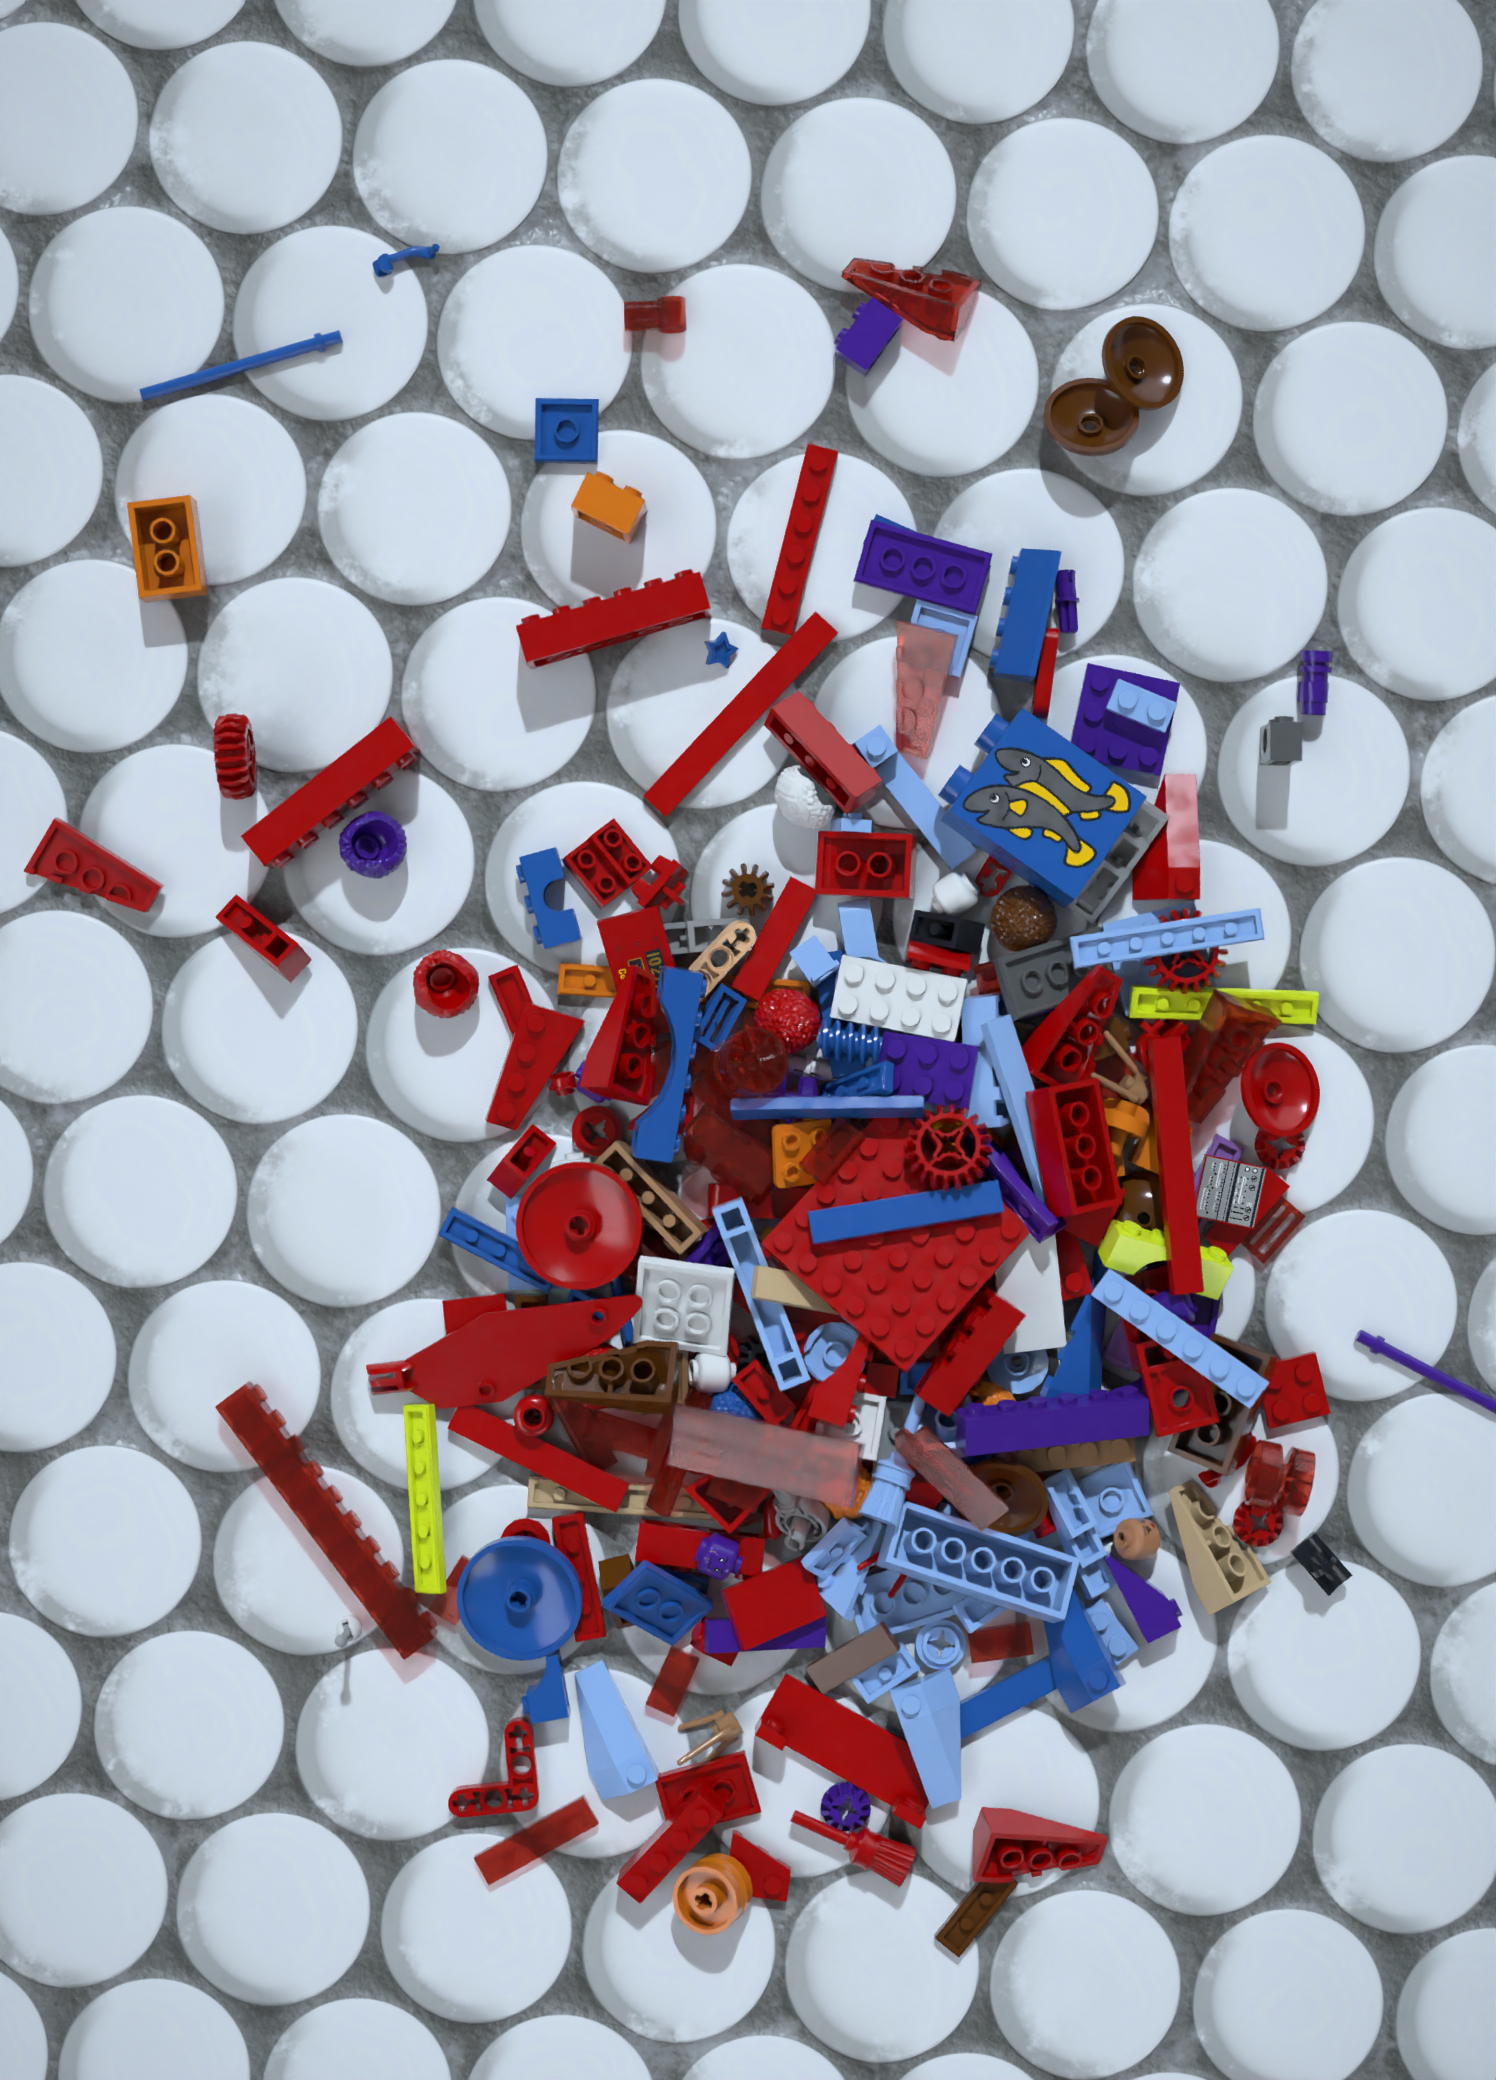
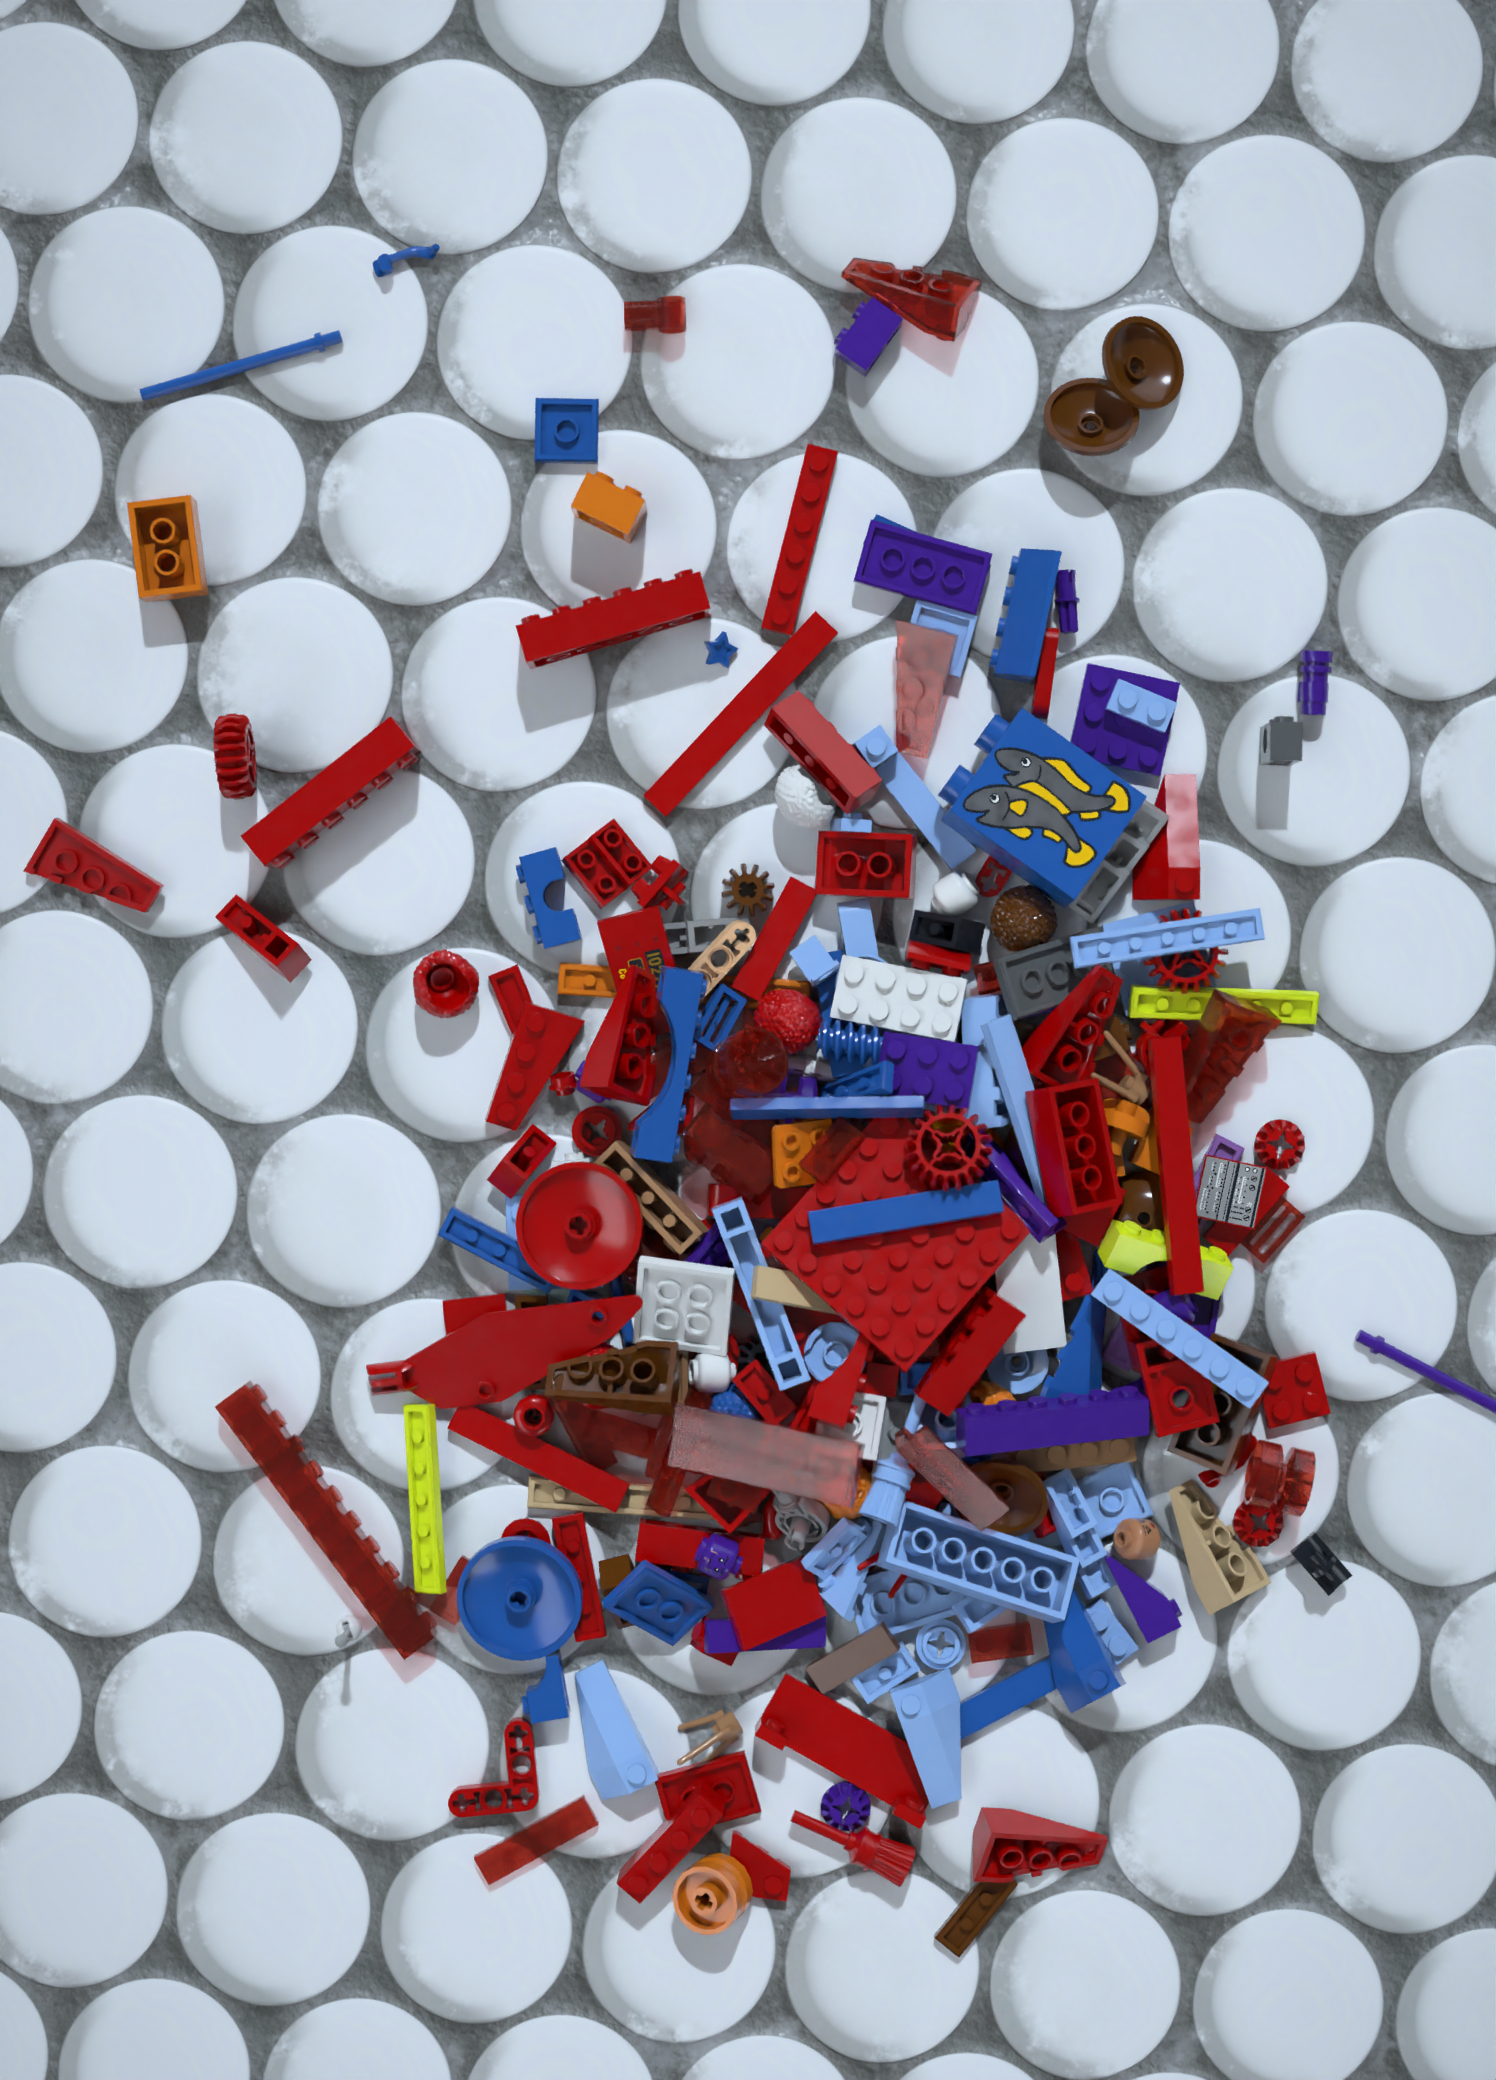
(373, 844): dark purple hair -> none
(672, 1681): clear red tile -> none
(1290, 1086): red dish -> none

